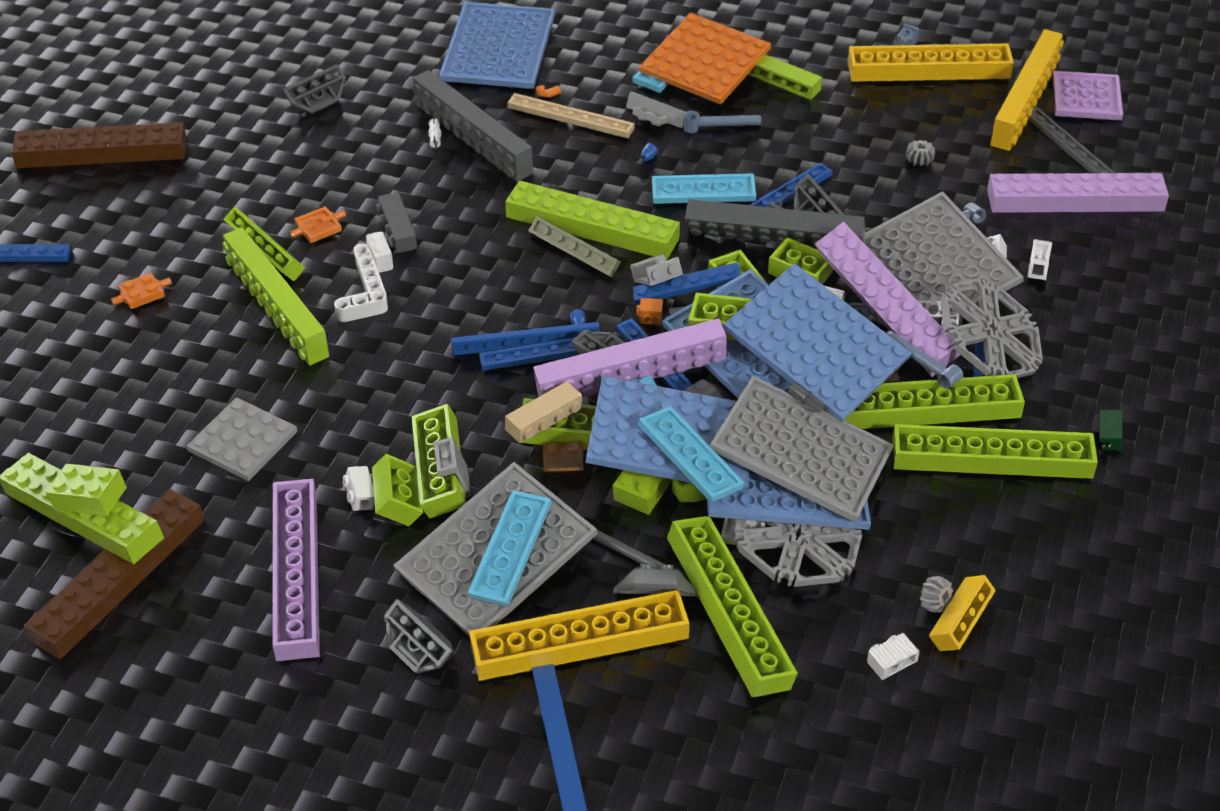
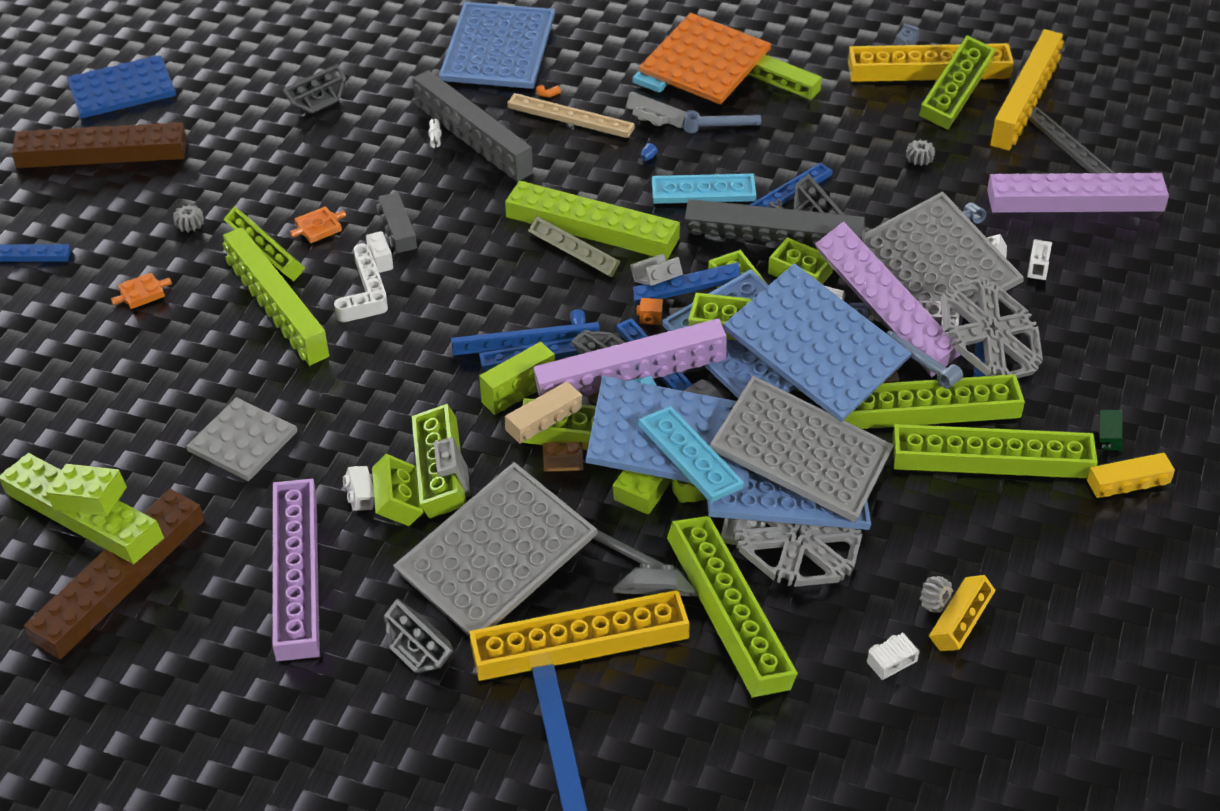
(121, 86): none -> blue plate
(188, 218): none -> light grey gear
(509, 548): medium azure plate -> none
(513, 378): none -> lime brick
(806, 397): dark grey axle -> none
(957, 82): none -> lime brick
(1087, 95): lavender plate -> none
(1130, 475): none -> yellow brick

